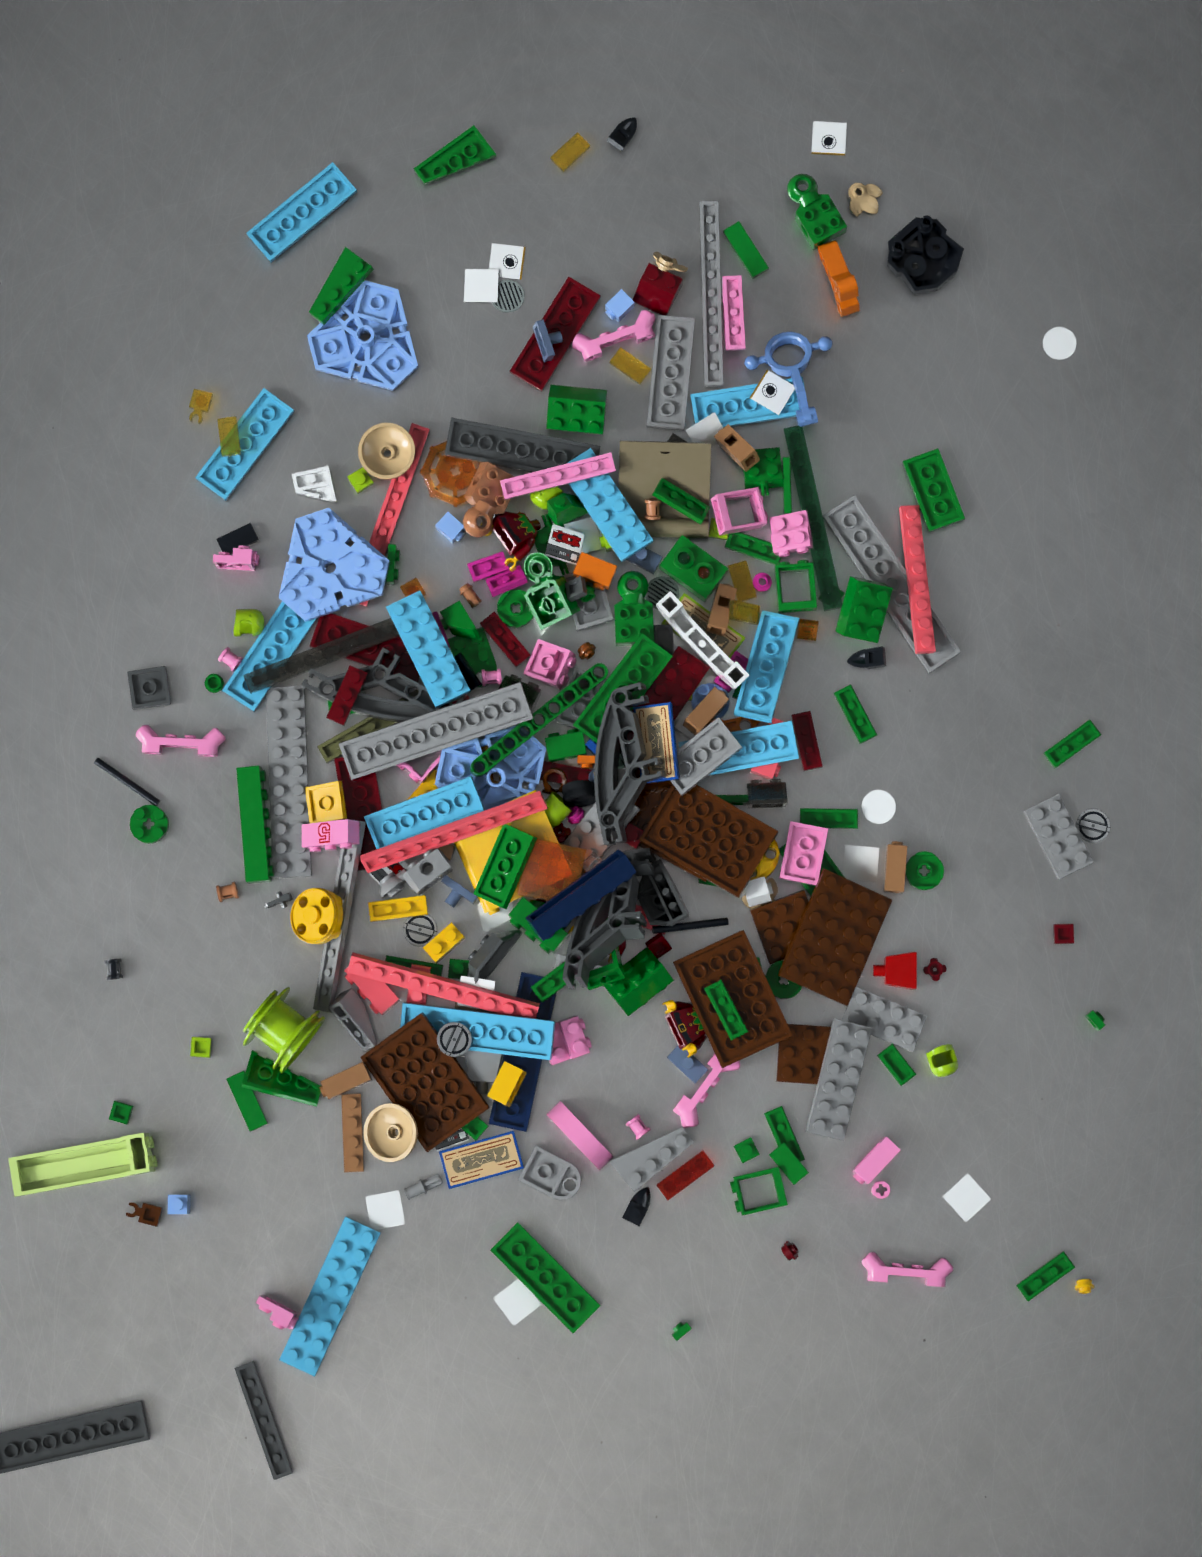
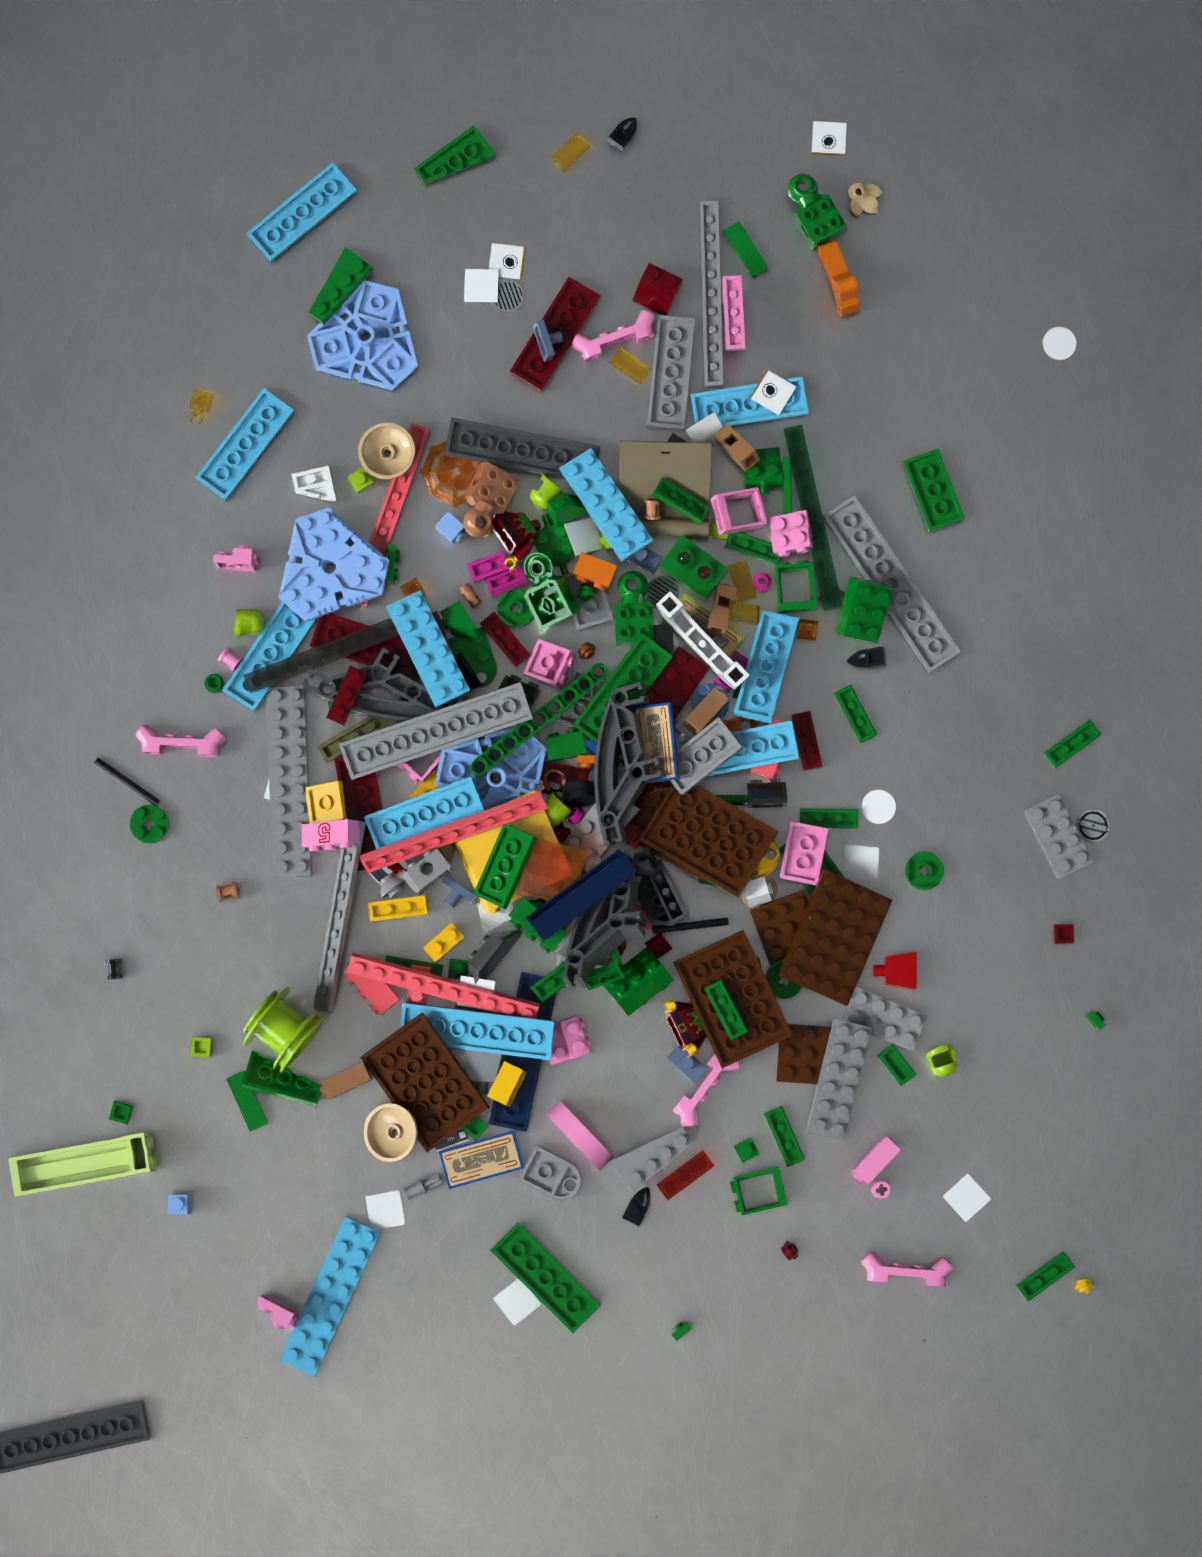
(147, 1214): reddish brown plate -> none
(149, 687): dark grey plate -> none
(229, 436): clear yellow tile -> none
(242, 536): black tile -> none
(254, 824): green brick -> none
(263, 1420): dark grey plate -> none
(282, 899): dark grey piece -> none
(317, 916): yellow piece -> none
(352, 1133): medium nougat plate -> none
(353, 1016): light grey slope -> none
(419, 930): light grey sticker -> none
(454, 1039): light grey sticker -> none
(491, 677): bright pink bush -> none
(558, 476): bright pink plate -> none
(564, 544): sticker -> none
(576, 409): green piece -> none
(576, 589): dark grey plate -> none
(619, 306): light blue brick -> none
(637, 1127): bright pink bush -> none
(666, 263): tan plate -> none
(788, 1163): green tile -> none
(805, 415): medium blue piece -> none
(895, 867): medium nougat brick -> none
(917, 579): coral plate -> none
(934, 266): black brick -> none
(935, 964): dark red plate -> none

